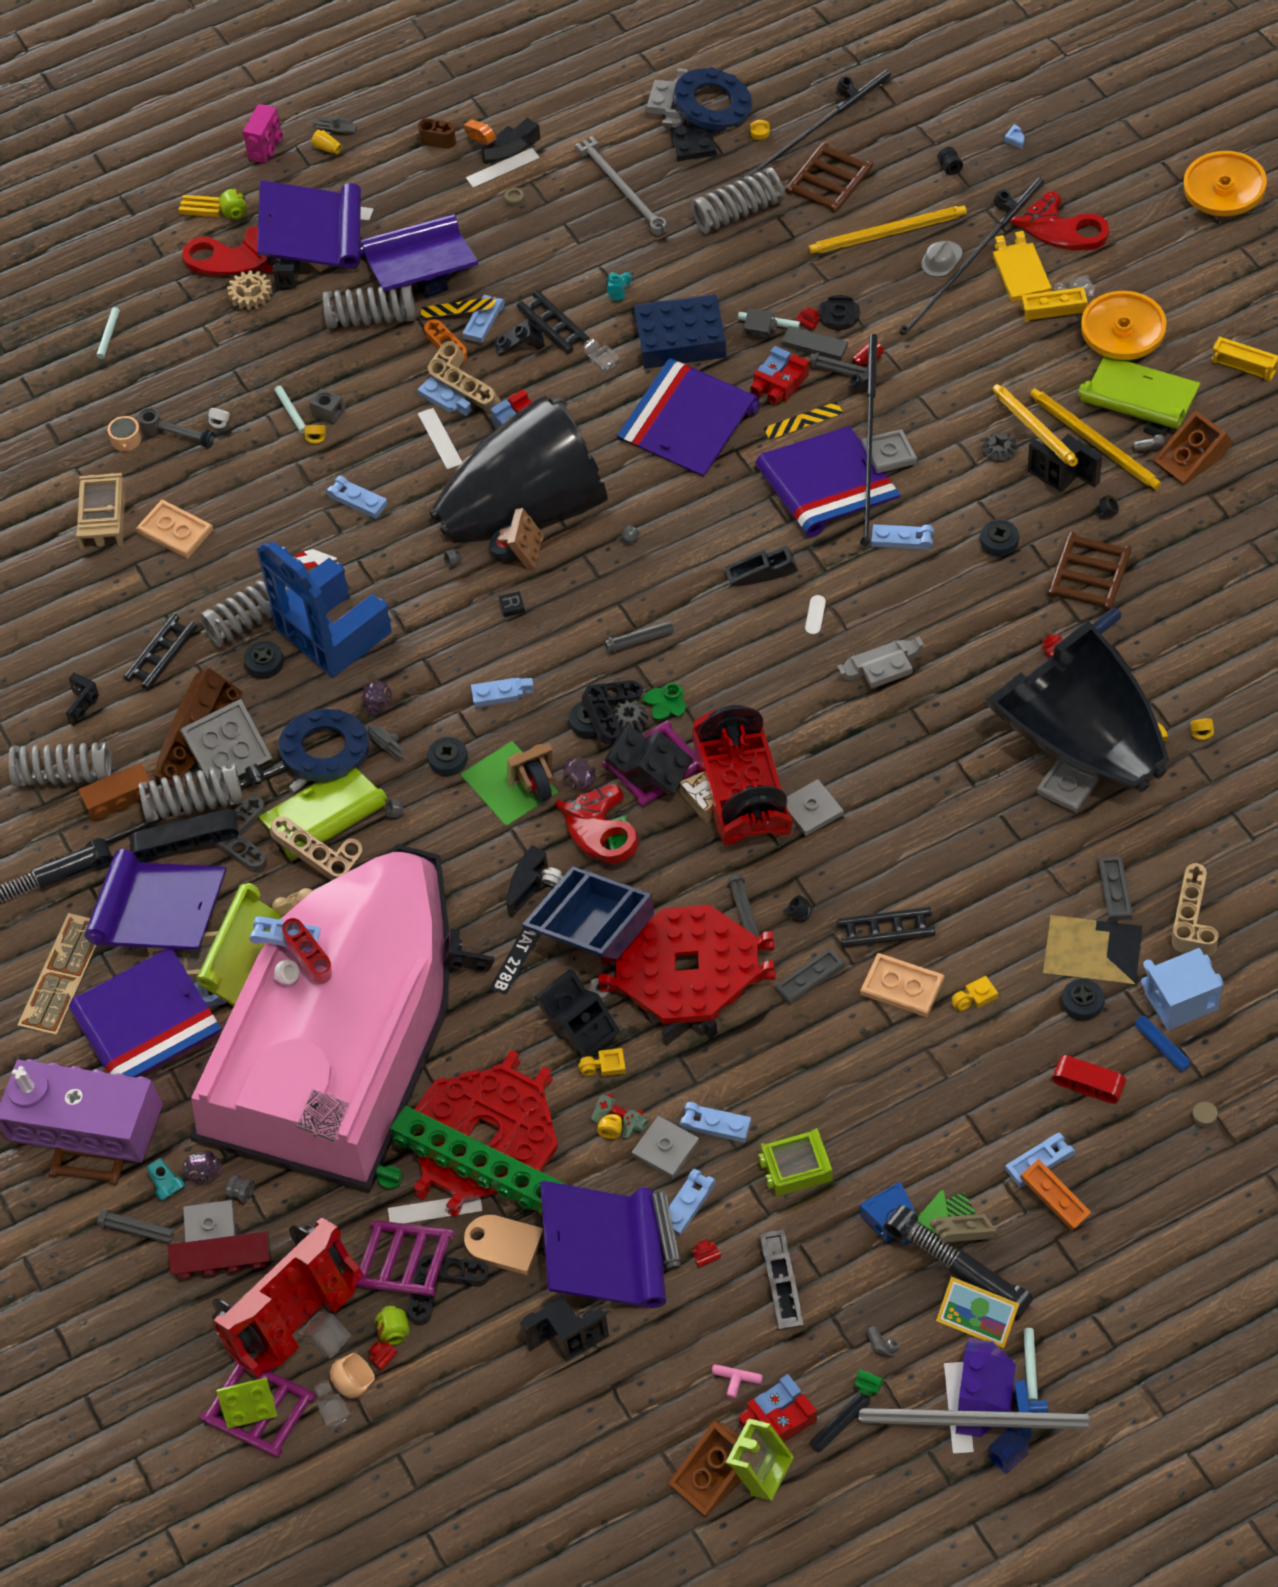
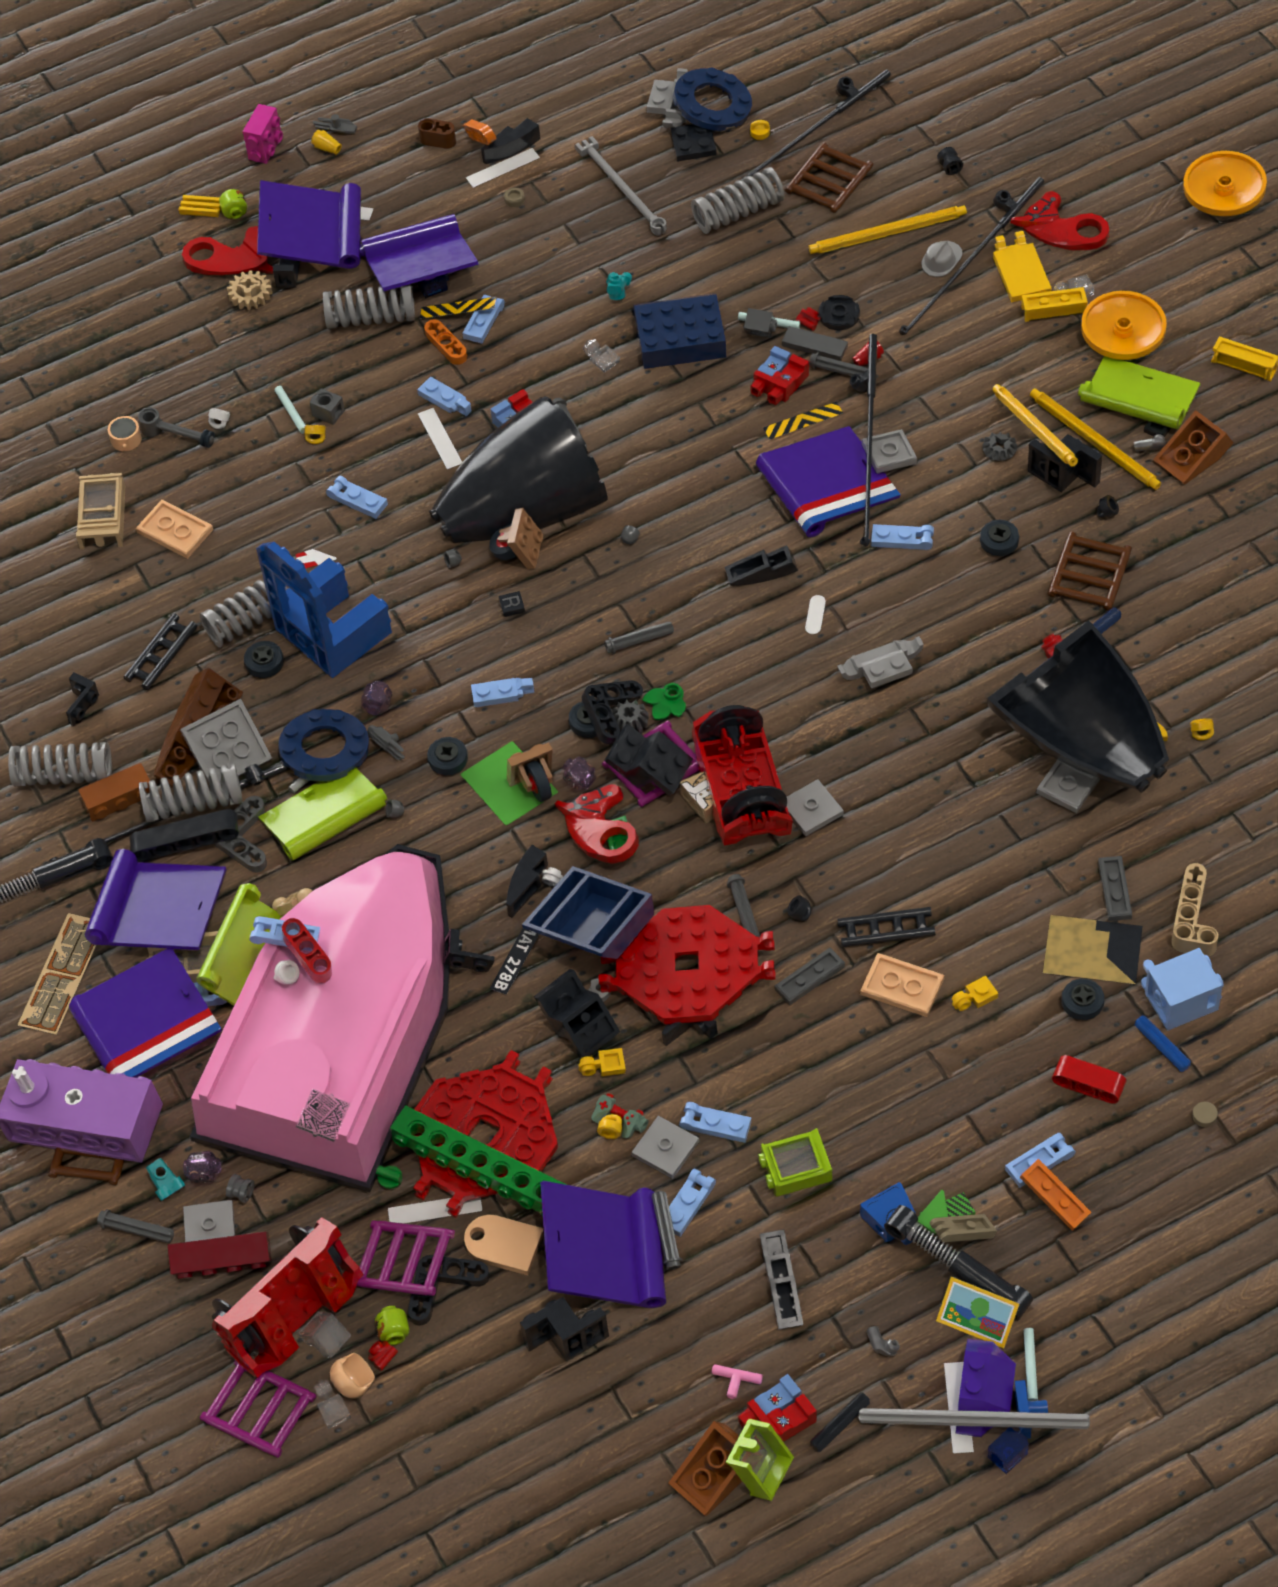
(108, 333): light aqua bar -> none
(247, 1403): lime hinge -> none
(312, 845): tan beam -> none
(450, 373): tan beam -> none
(522, 332): black bracket -> none
(553, 332): black bar -> none
(687, 416): dark purple door -> none
(705, 1253): red plate -> none
(868, 1383): green plate -> none
(1015, 137): light blue tile -> none

